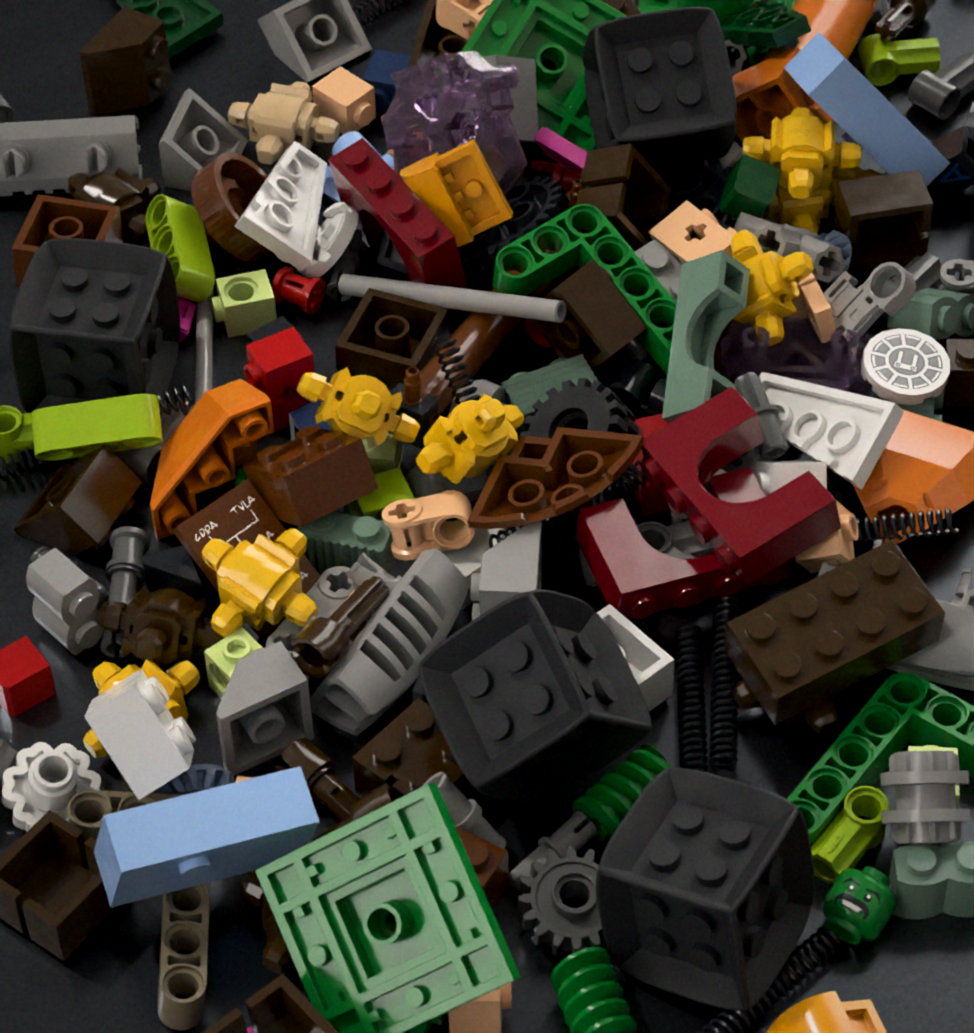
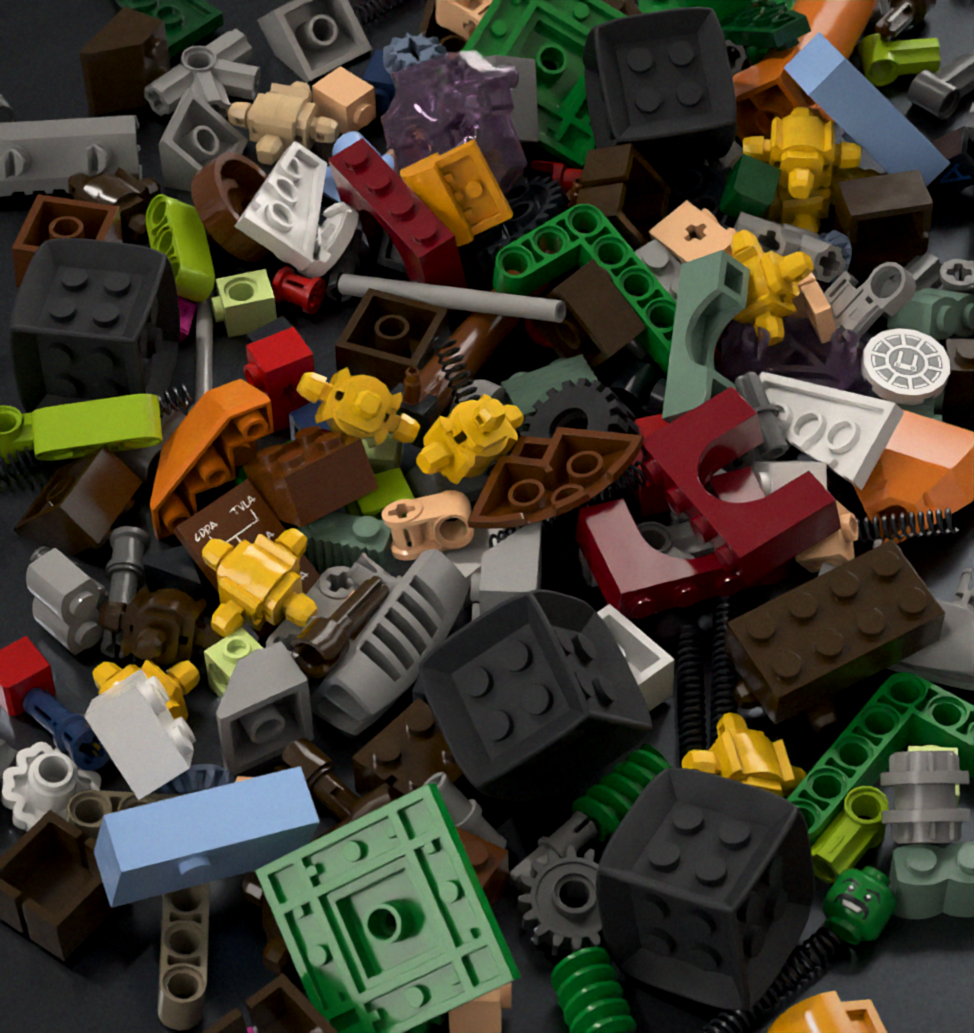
(69, 730): none -> dark blue pin
(210, 73): none -> light grey piece
(399, 56): none -> sand blue gear
(561, 150): dark pink tile -> none
(746, 758): none -> yellow piece

